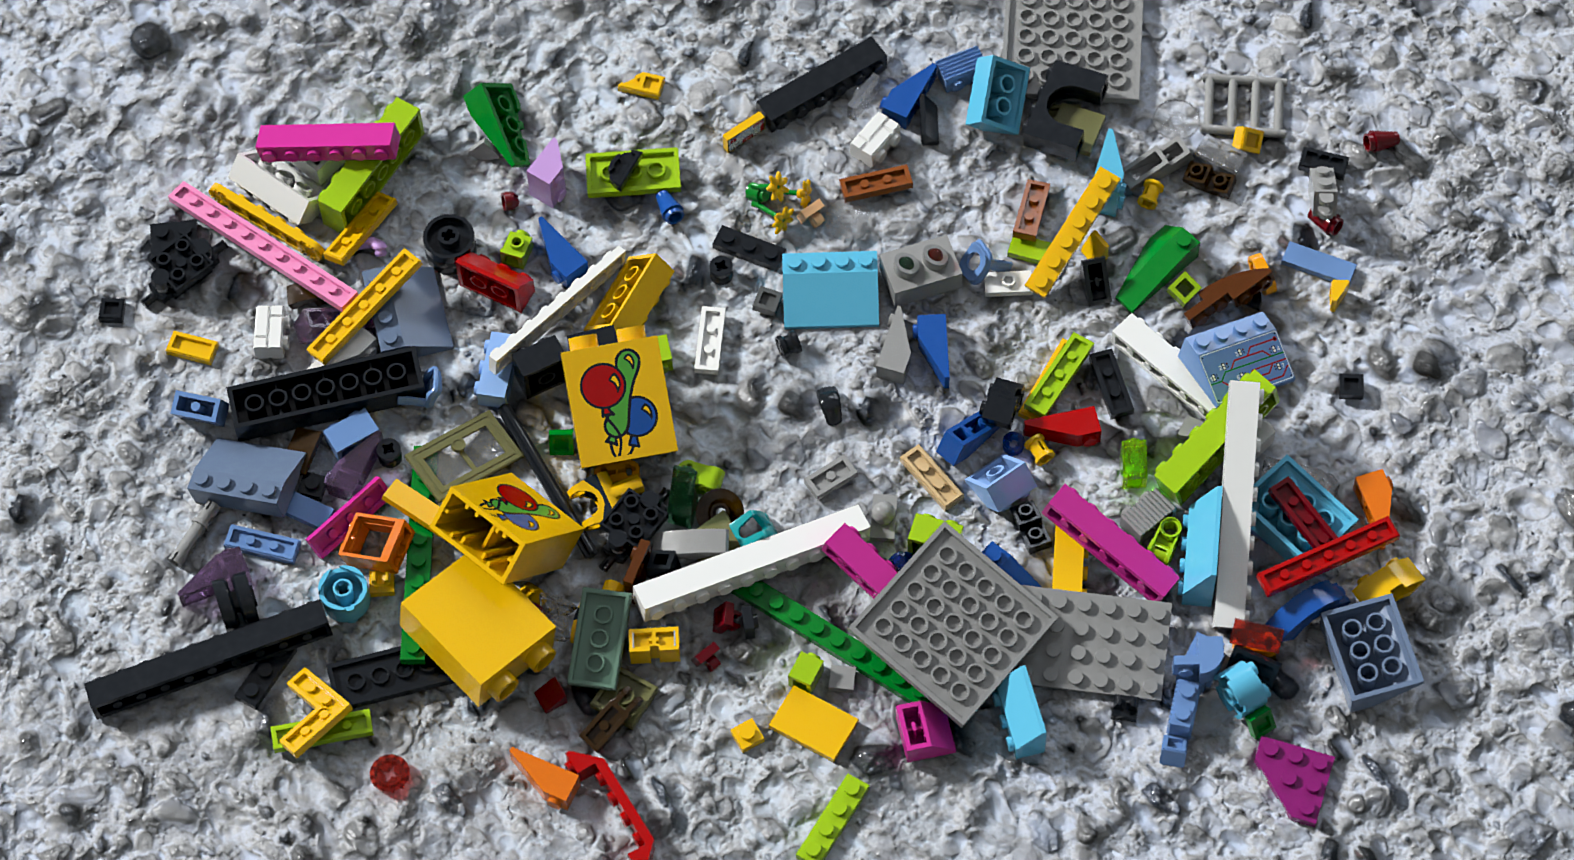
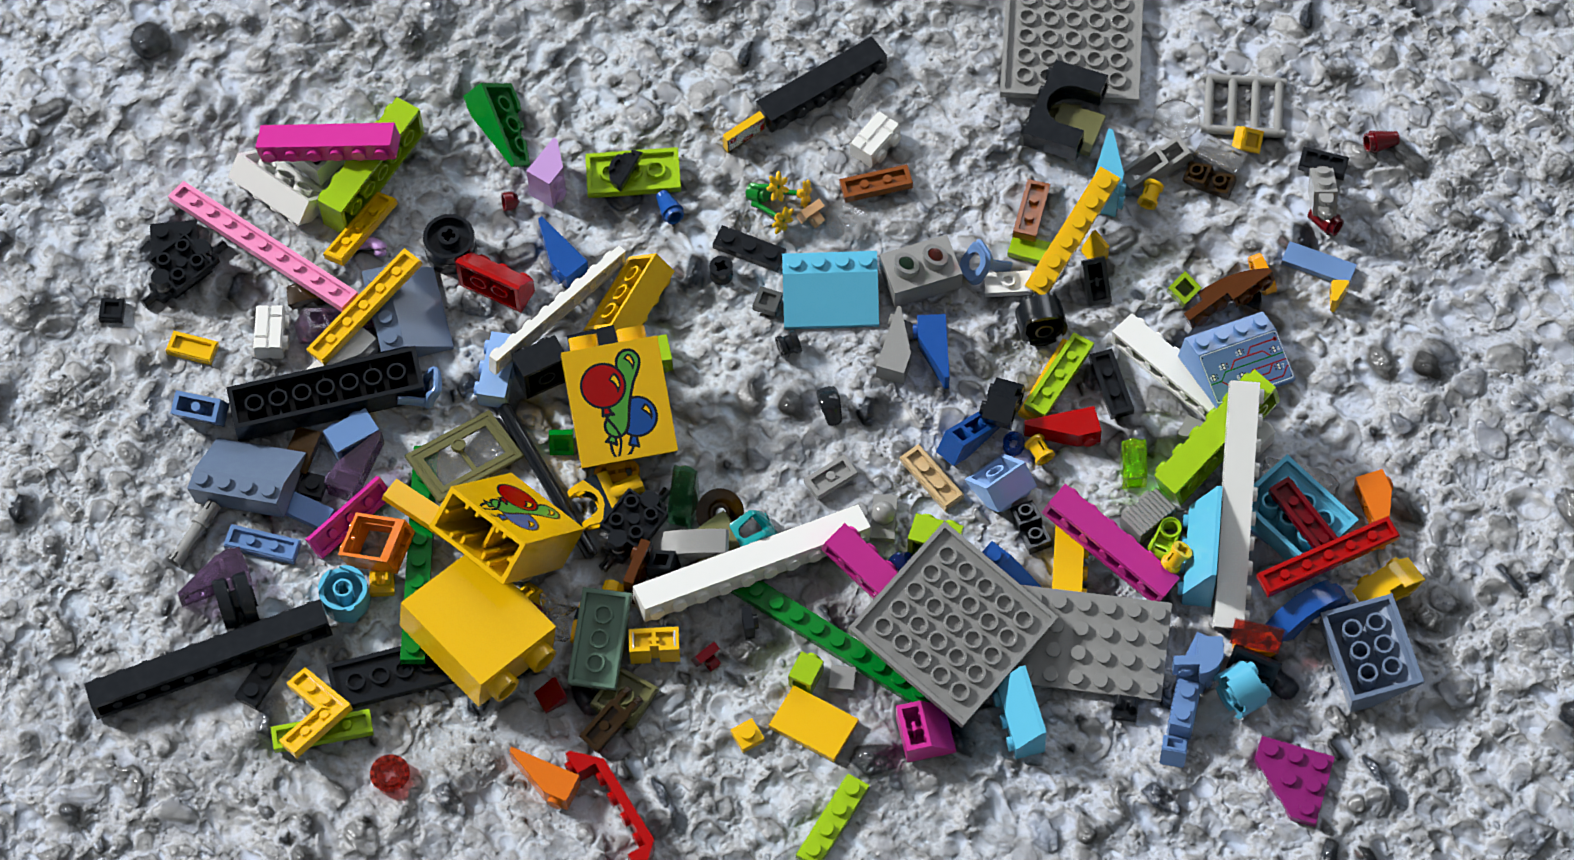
(261, 218): yellow plate -> none
(392, 458): black wheel -> none
(484, 150): light grey tile -> none
(517, 249): lime brick -> none
(644, 85): yellow tile -> none
(709, 476): lime piece -> none
(710, 340): white plate -> none
(724, 617): dark red tile -> none
(905, 98): blue slope -> none
(928, 122): black slope -> none
(958, 69): medium blue brick -> none
(997, 95): medium azure slope -> none
(1041, 319): none -> black brick
(1159, 262): green wedge -> none
(1176, 557): none -> yellow bush
(1260, 722): green tile -> none
(1351, 386): black plate -> none

